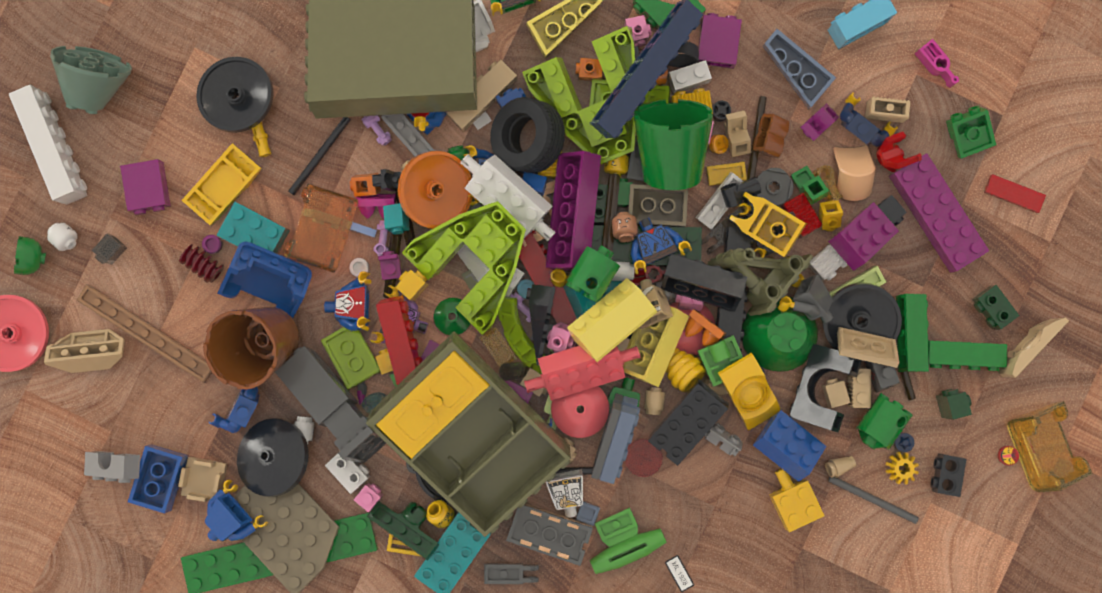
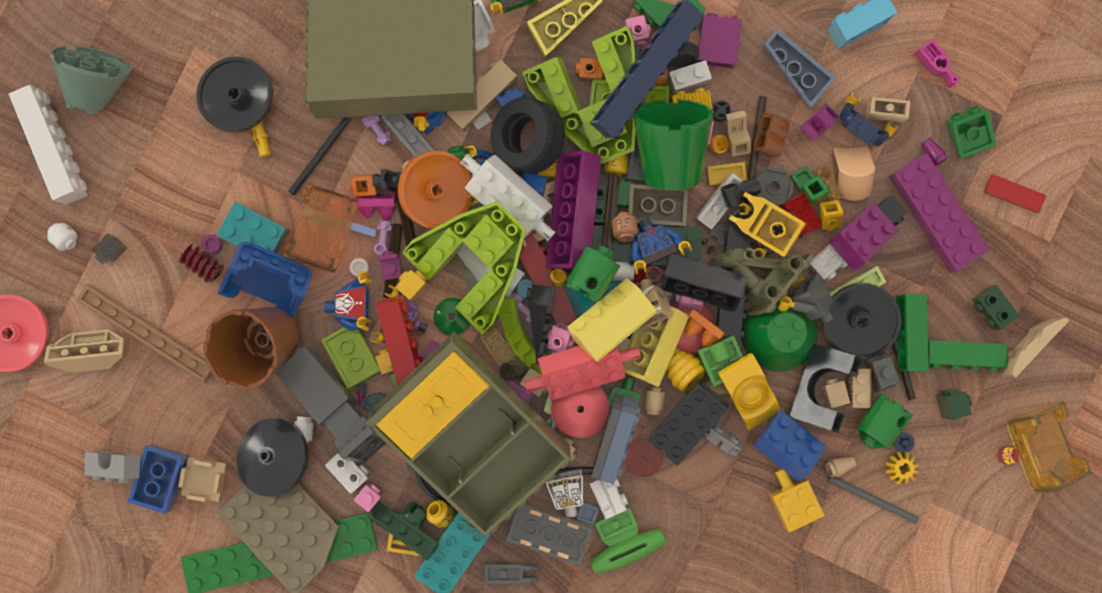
(28, 256): green cylinder -> none
(145, 186): magenta brick -> none
(222, 185): yellow slope -> none
(228, 518): blue torso -> none
(240, 411): blue torso -> none
(395, 219): teal brick -> none
(608, 497): none -> white brick
(679, 573): white sticker -> none
(867, 347): tan tile -> none
(891, 156): red piece -> none
(934, 151): none -> magenta cone
(954, 475): black brick -> none

